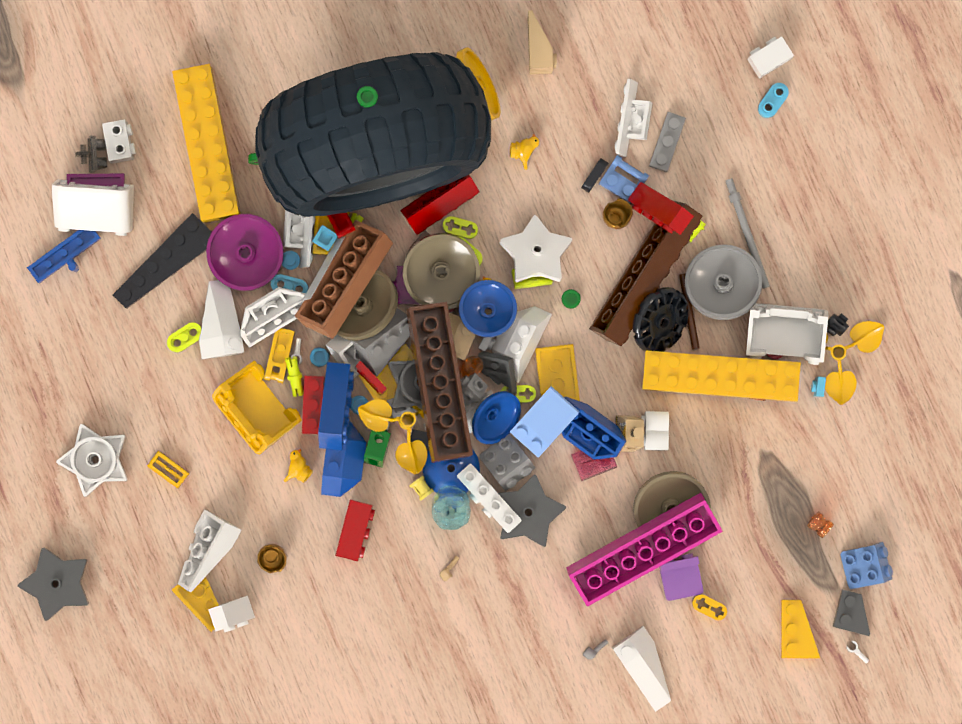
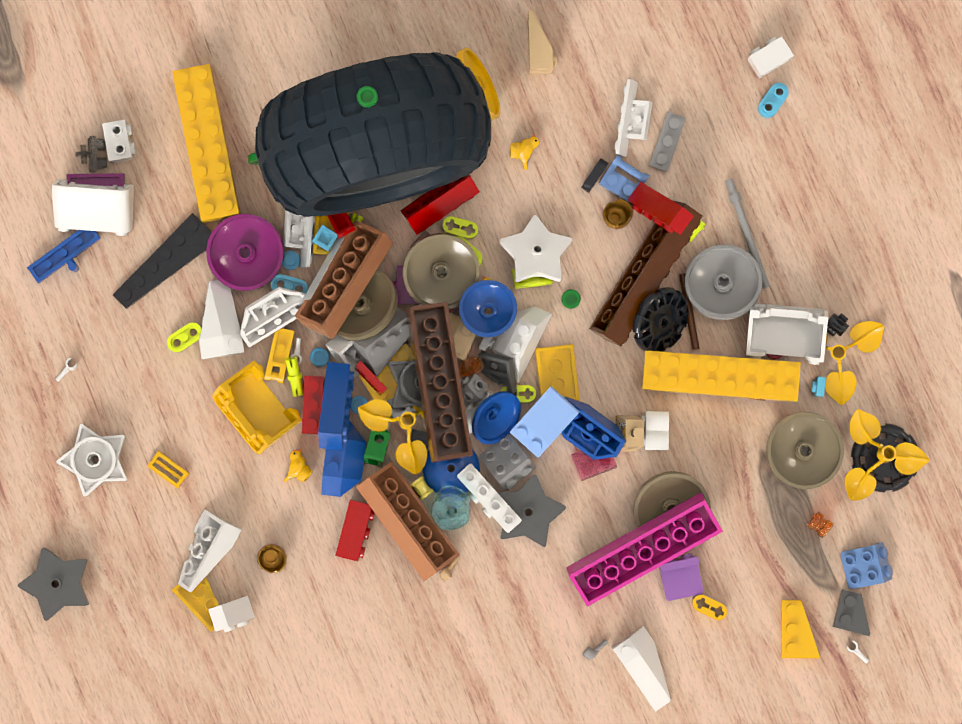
(66, 370): none -> white hand
(408, 521): none -> nougat brick
(805, 450): none -> dark tan dish
(883, 470): none -> black plate
(908, 457): none -> yellow plant

